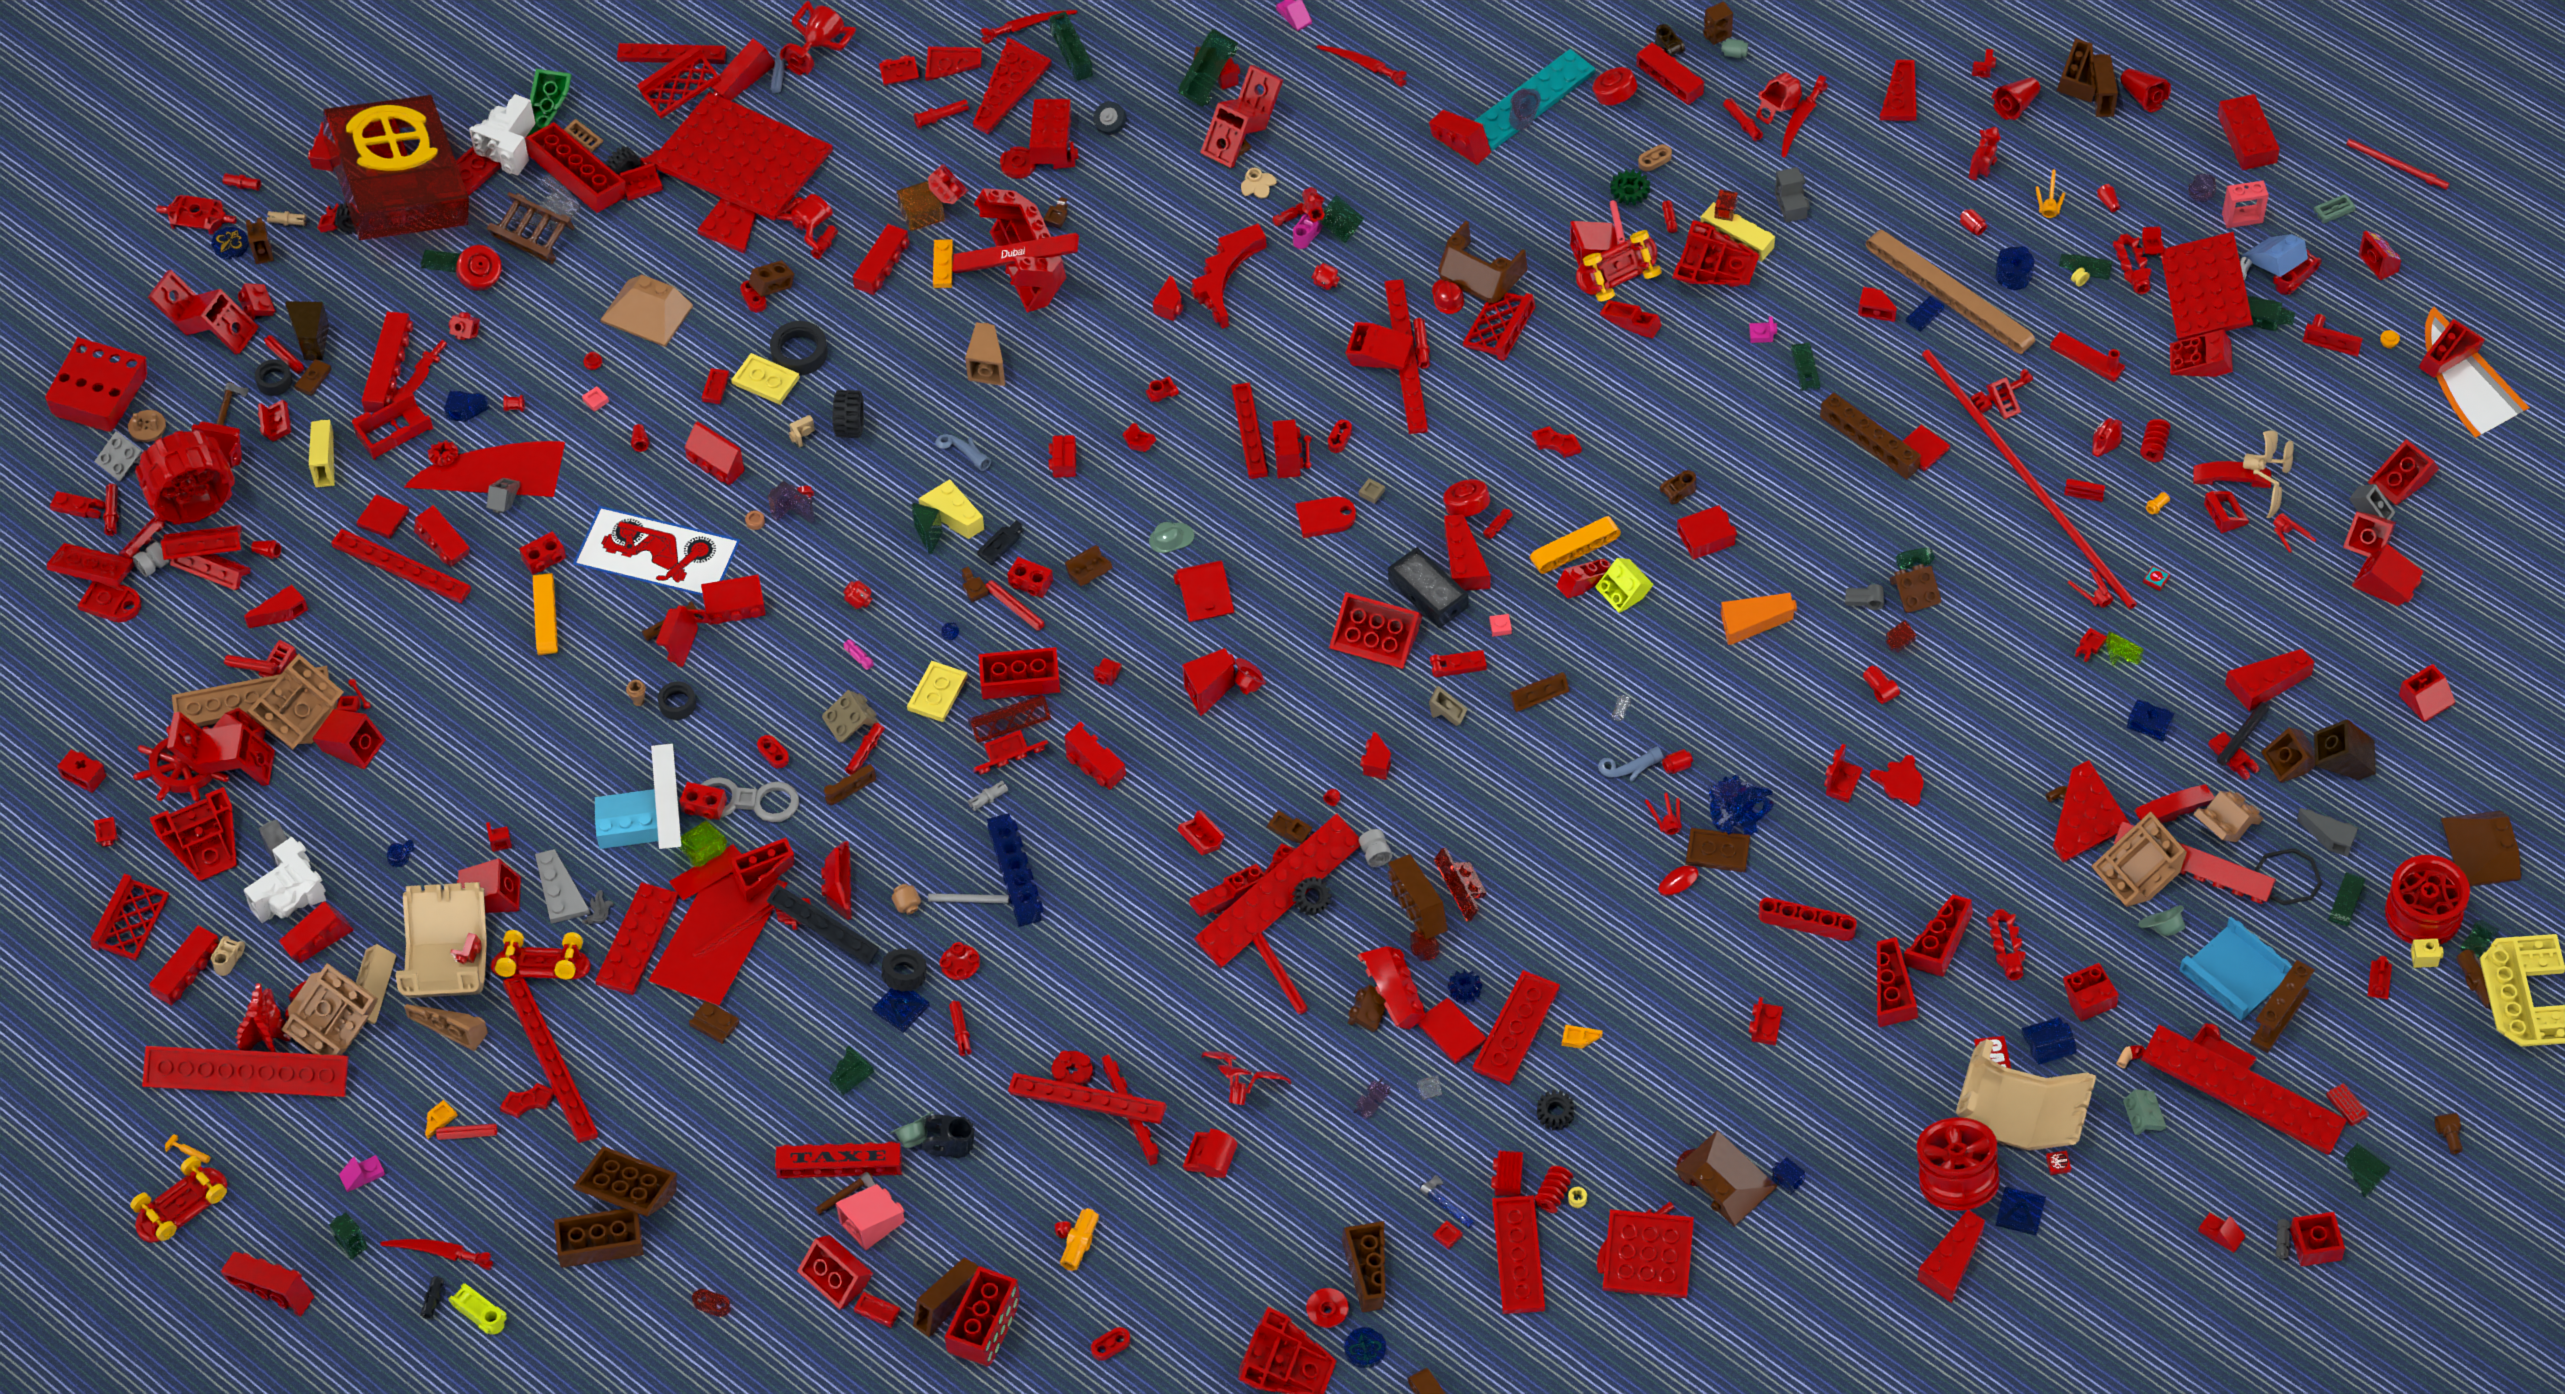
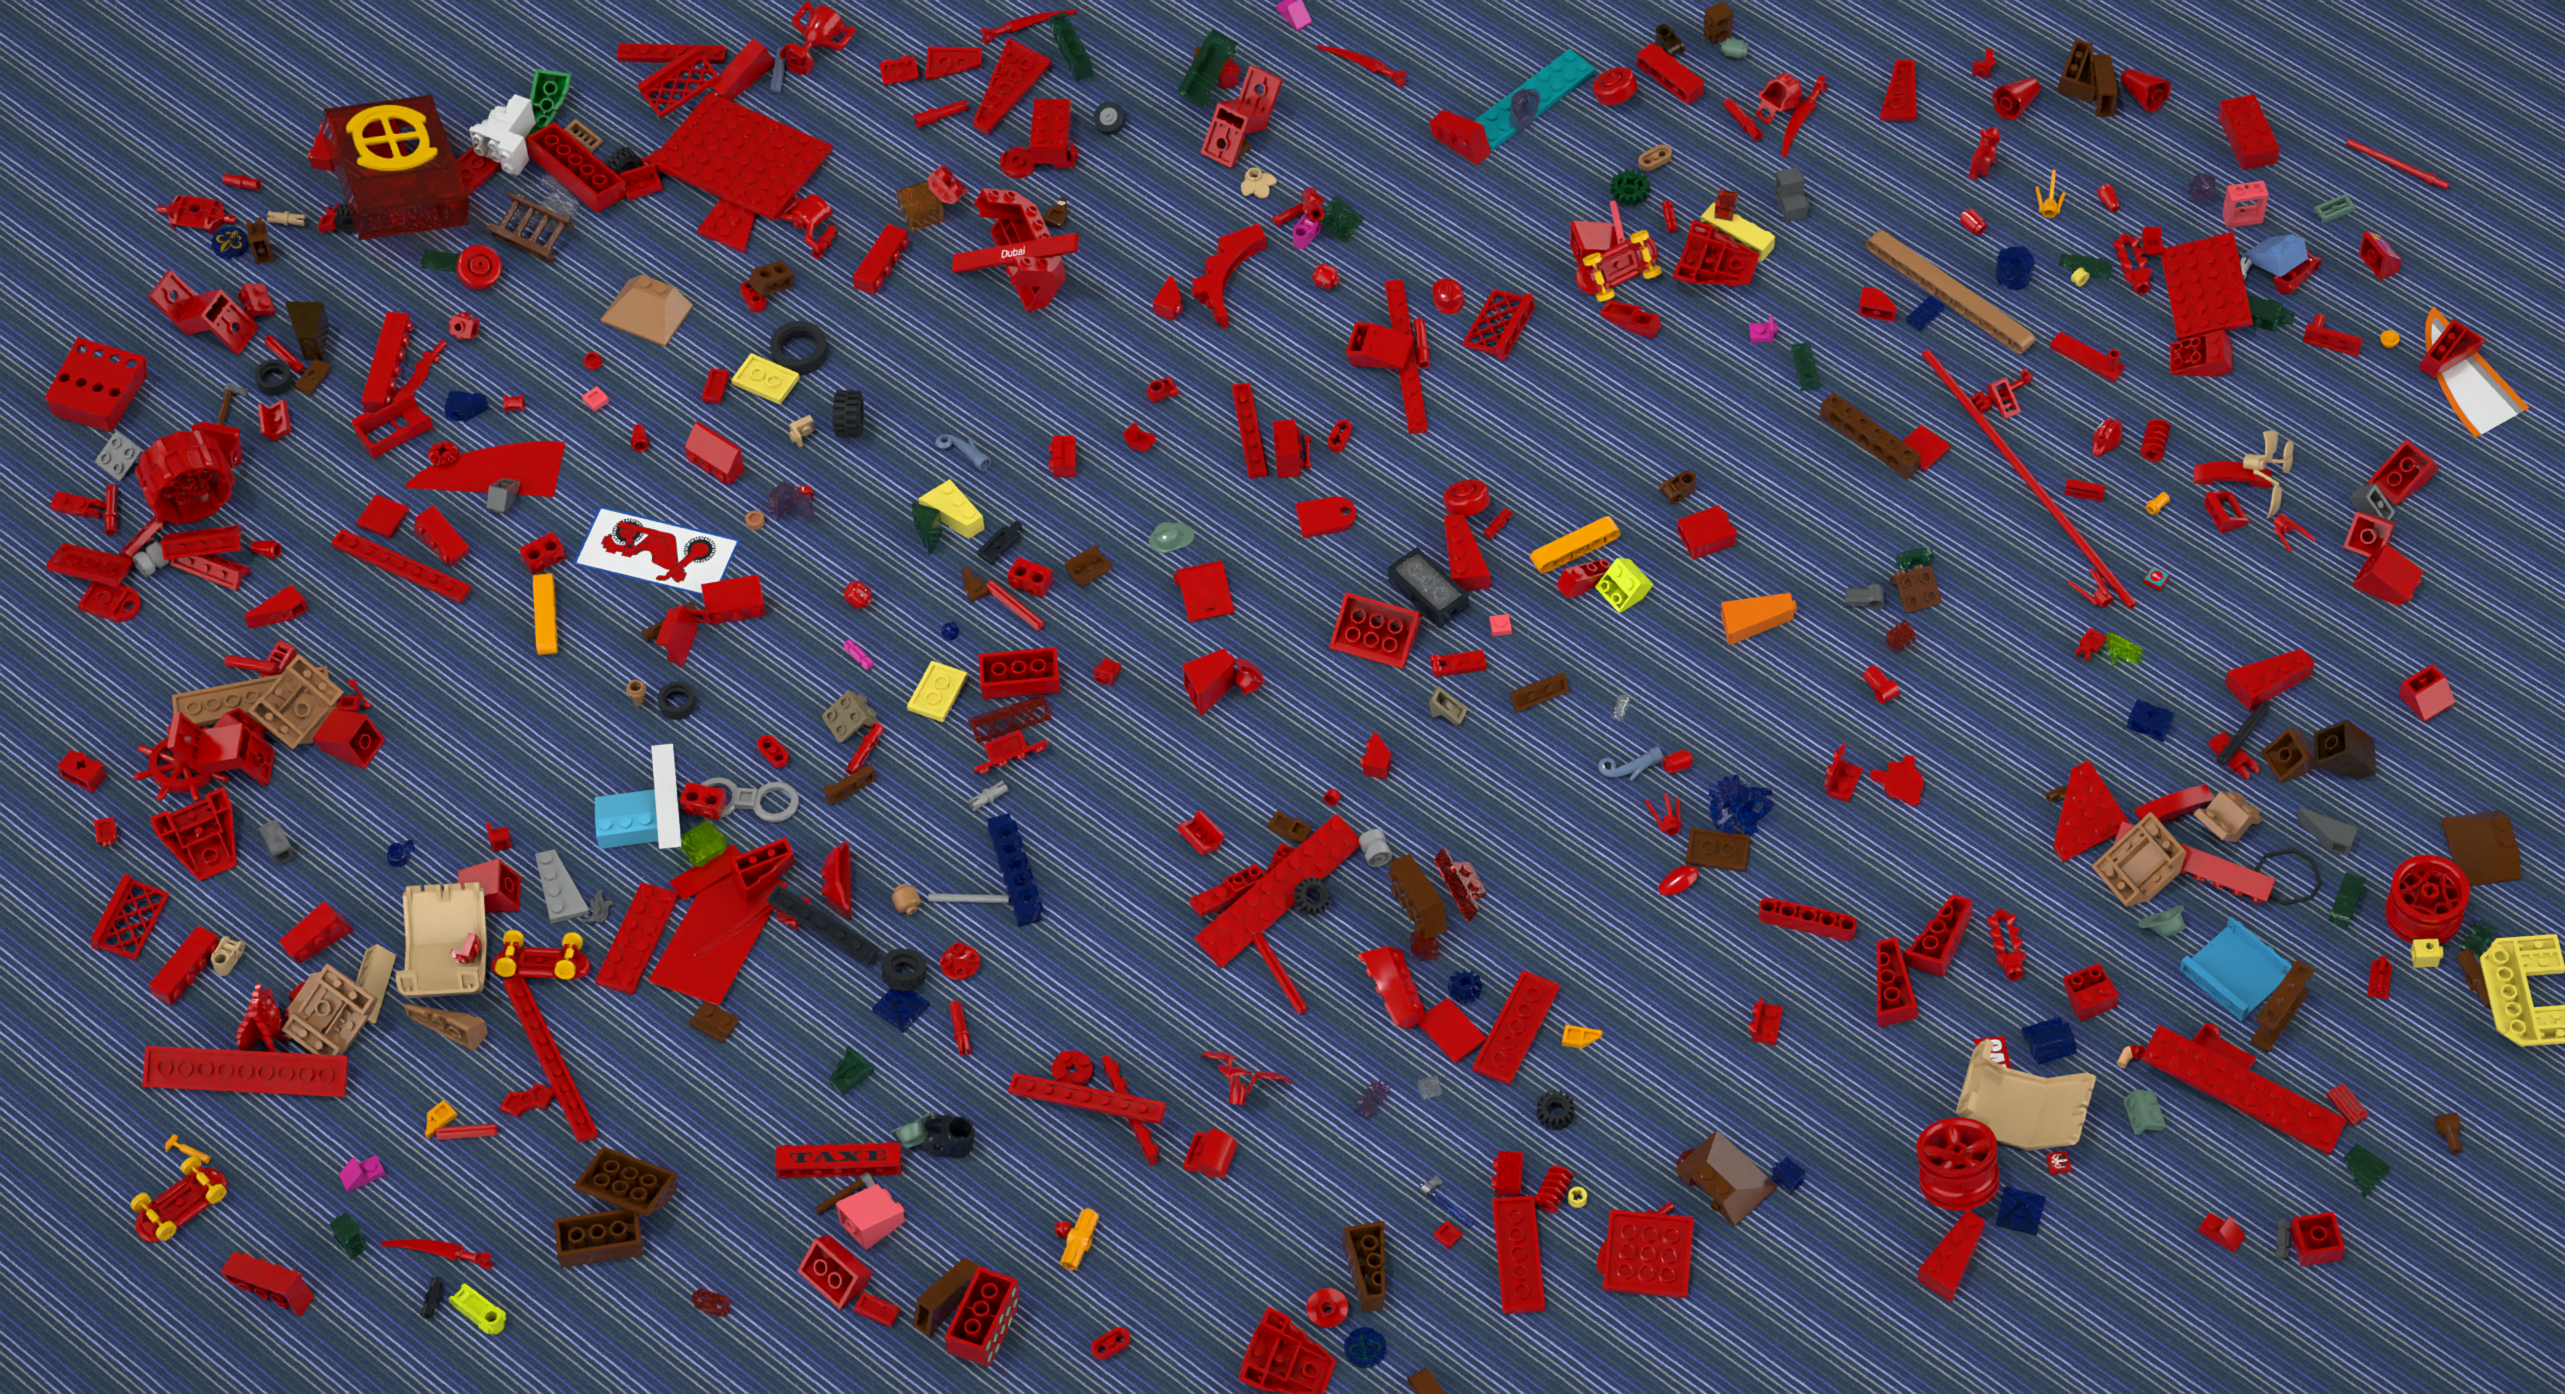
(146, 426): medium nougat plate -> none
(287, 886): white brick -> none
(322, 453): light yellow slope -> none
(942, 263): light orange plate -> none
(984, 356): medium nougat slope -> none
(1092, 758): red wedge -> none
(1367, 1008): reddish brown bracket -> none
(1371, 491): dark tan plate -> none
(1476, 276): reddish brown windscreen -> none
(1549, 439): red tile -> none

